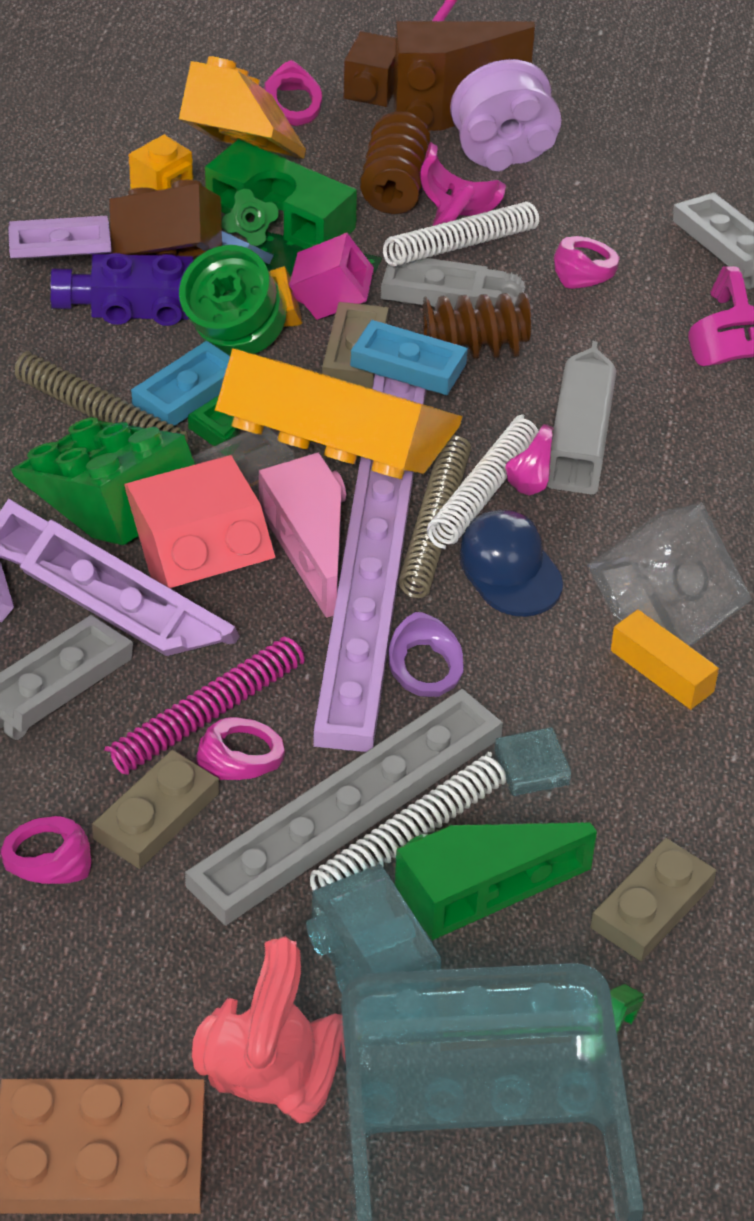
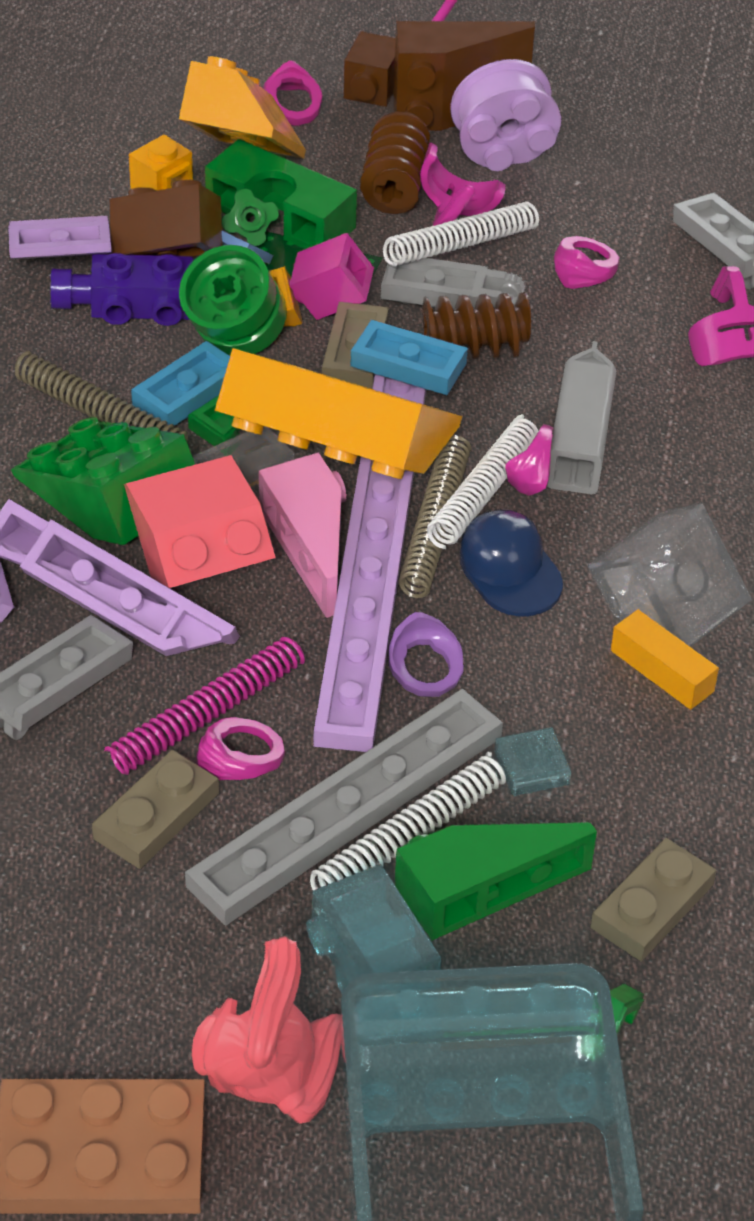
(65, 865): dark pink piece -> none

